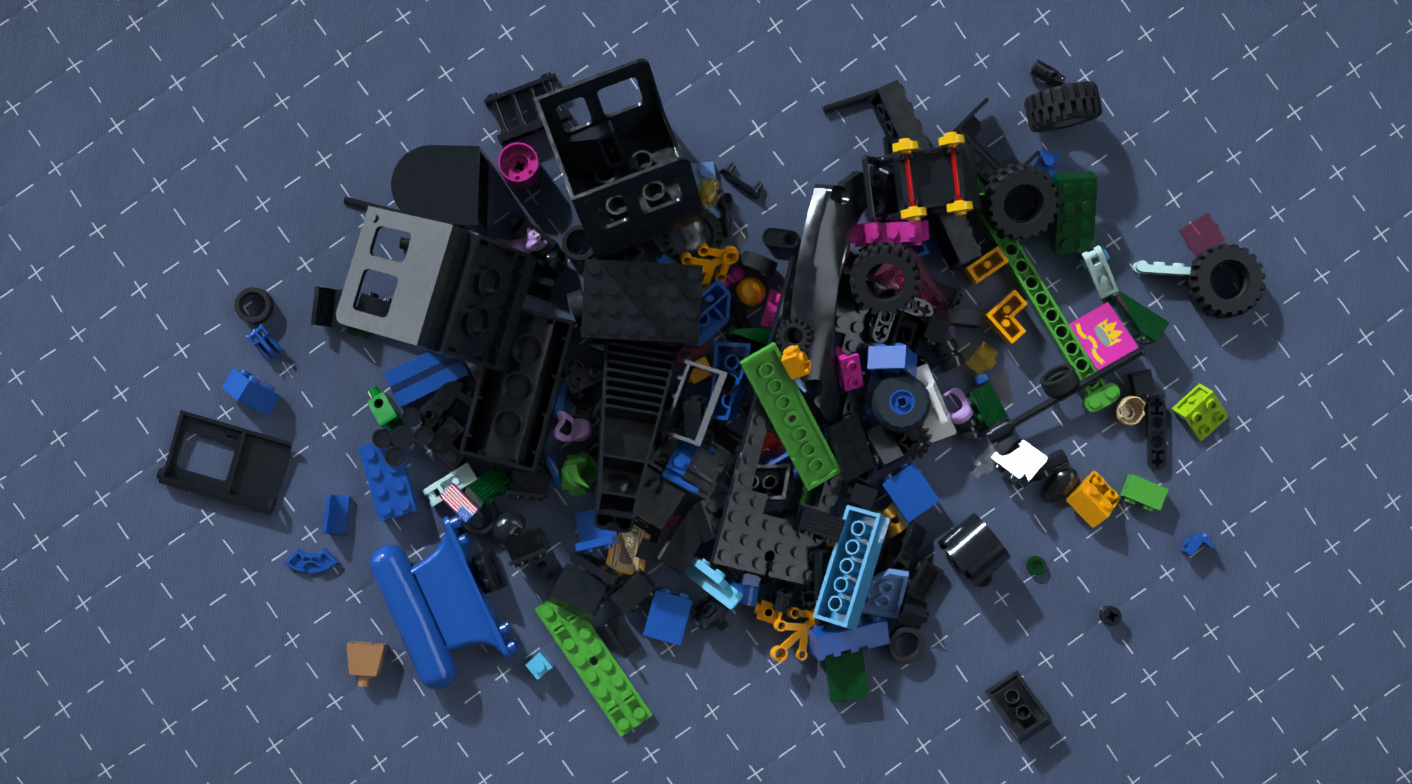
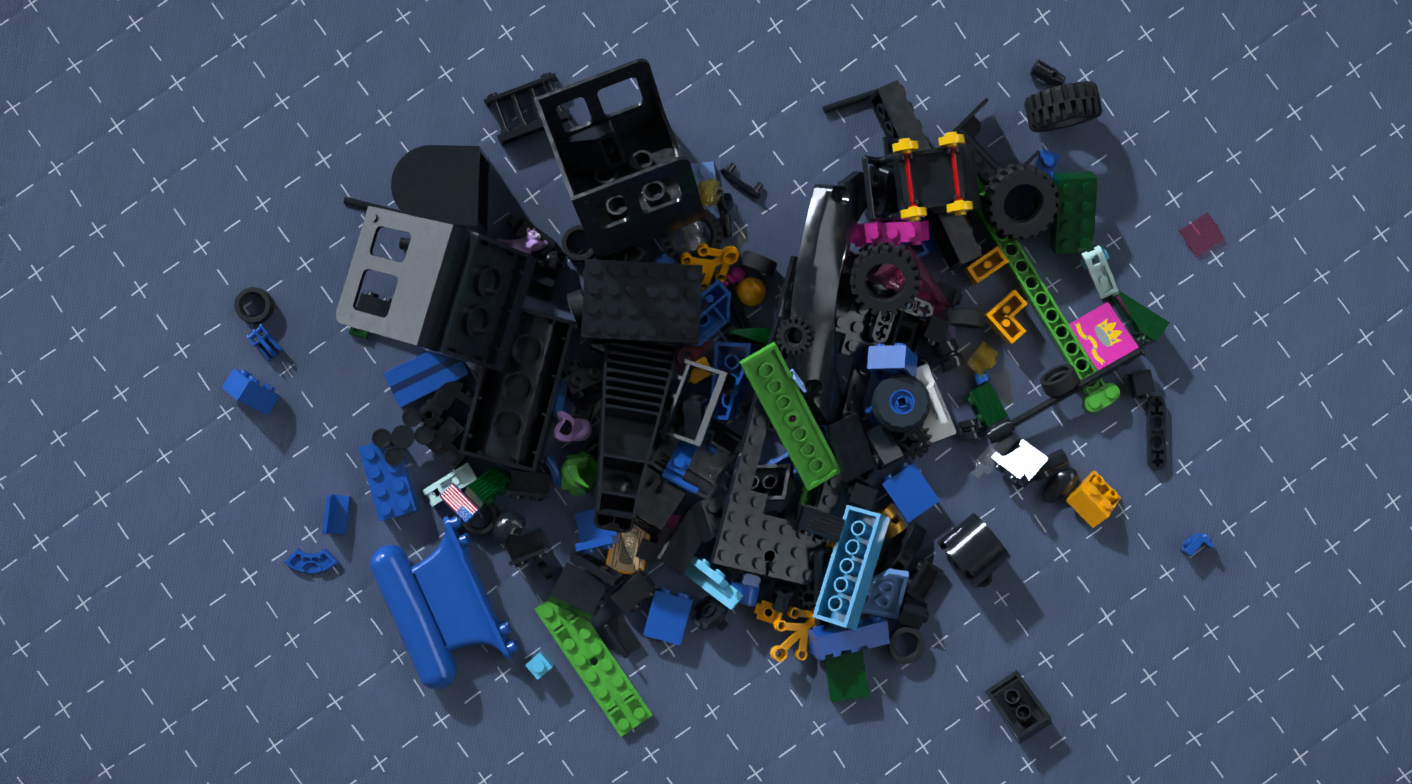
(253, 473): black piece -> none
(325, 307): black bracket -> none
(365, 660): medium nougat torso -> none
(384, 409): green torso -> none
(489, 572): black bracket -> none
(515, 155): dark pink wheel -> none
(770, 308): dark pink bracket -> none
(770, 445): clear red head -> none
(776, 238): black piece -> none
(796, 362): light orange brick -> none
(848, 370): dark pink bracket -> none
(965, 412): lavender piece -> none
(1035, 565): dark green tile -> none
(1107, 613): black wheel -> none
(1130, 410): tan hair -> none
(1144, 493): bright green brick -> none
(1159, 268): light aqua plate -> none
(1201, 411): lime bracket -> none
(1250, 281): black tyre -> none

